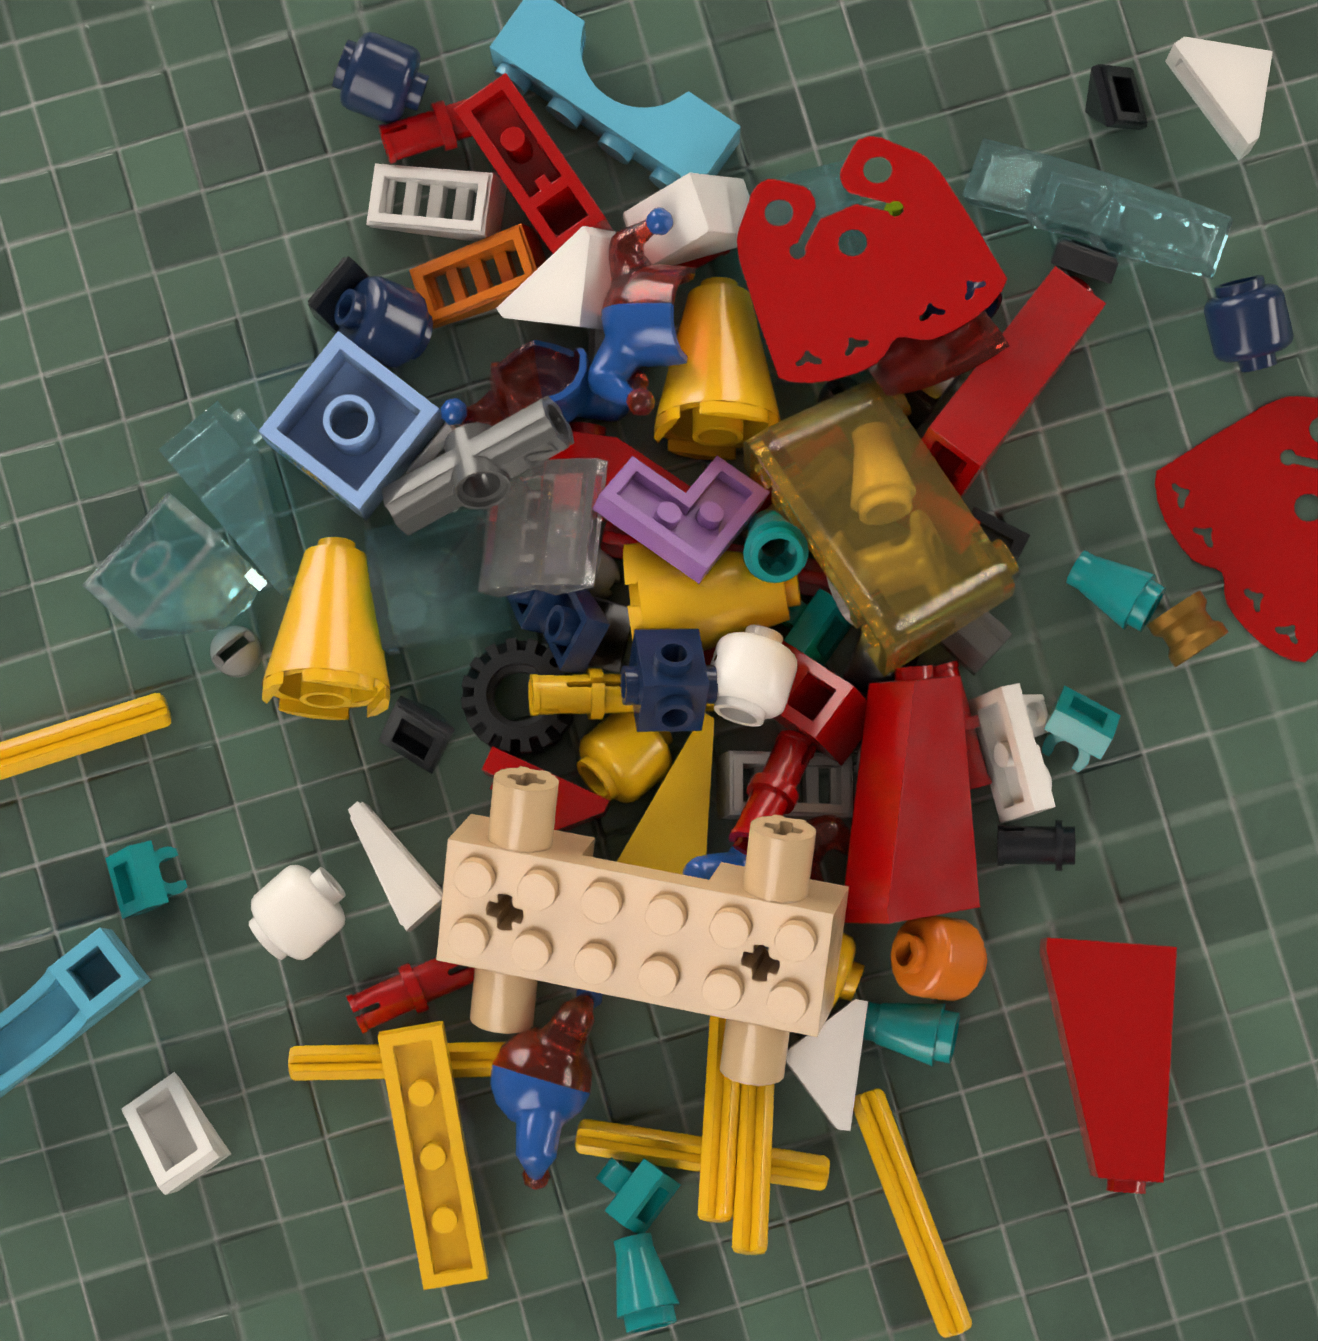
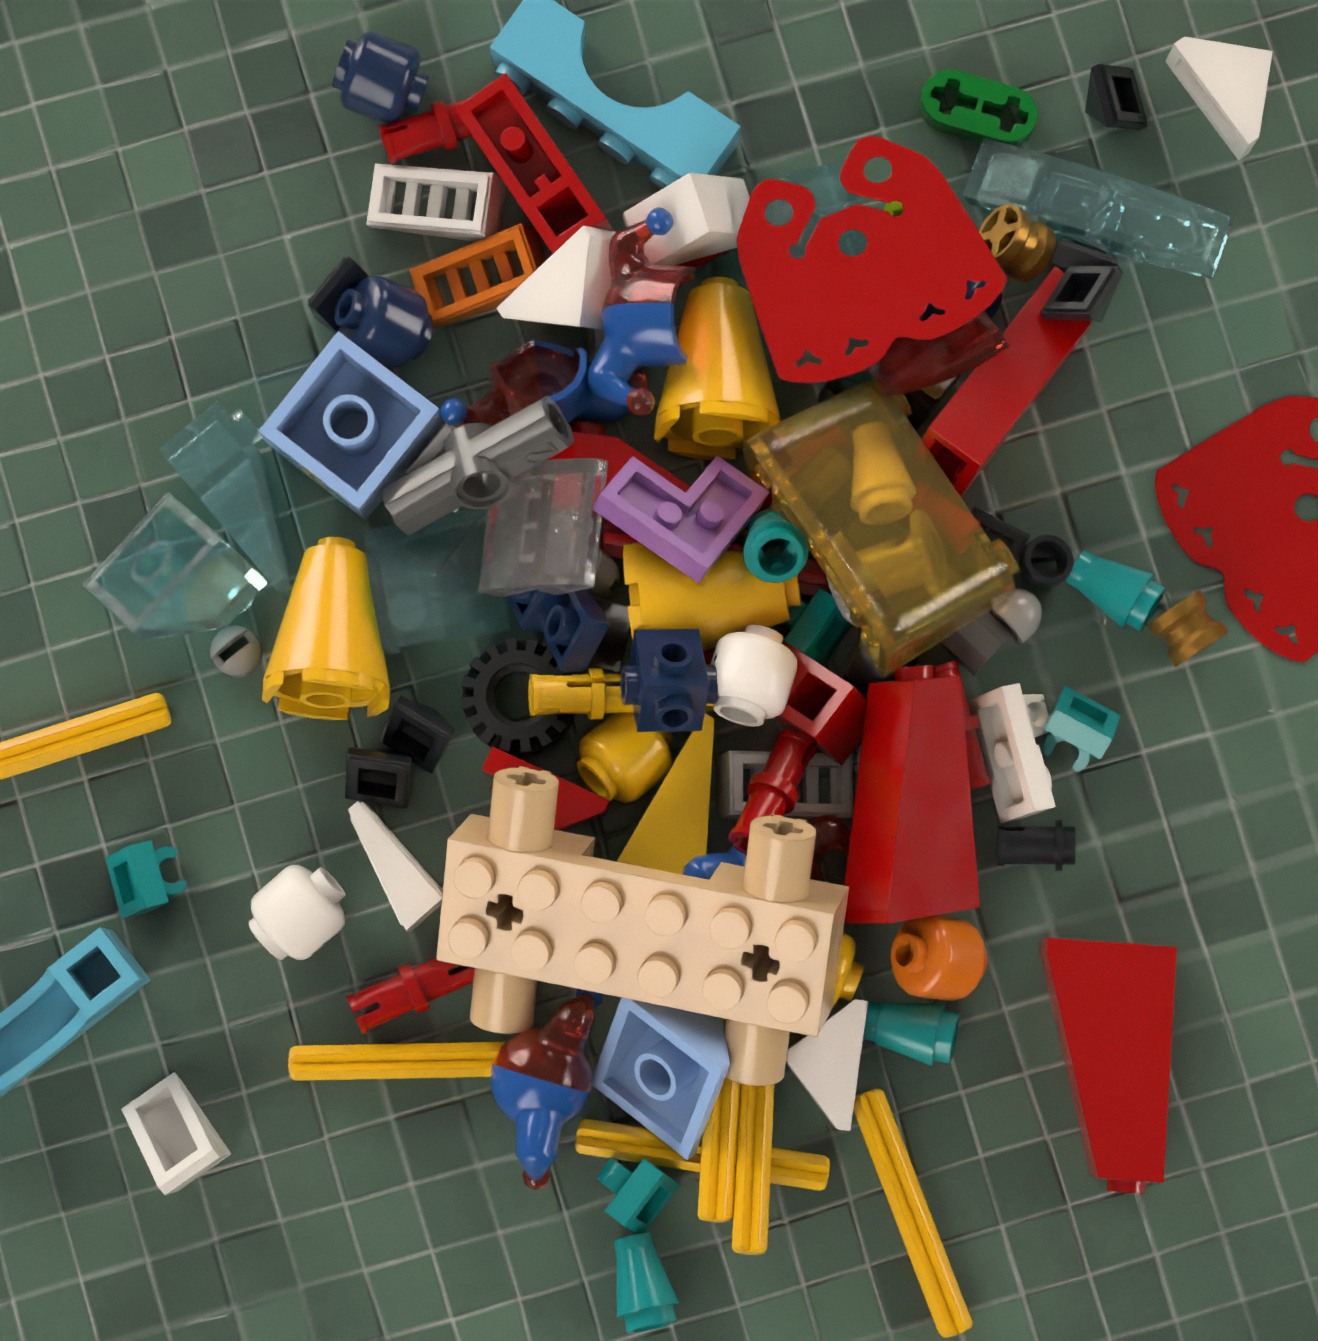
(378, 776): none -> black slope
(433, 1155): yellow plate -> none
(664, 1069): none -> light blue slope
(983, 95): none -> green beam
(1018, 243): none -> pearl gold wheel
(1019, 614): none -> light grey hinge
(1044, 550): none -> black hinge
(1083, 294): none -> black slope
(1248, 323): dark blue head -> none

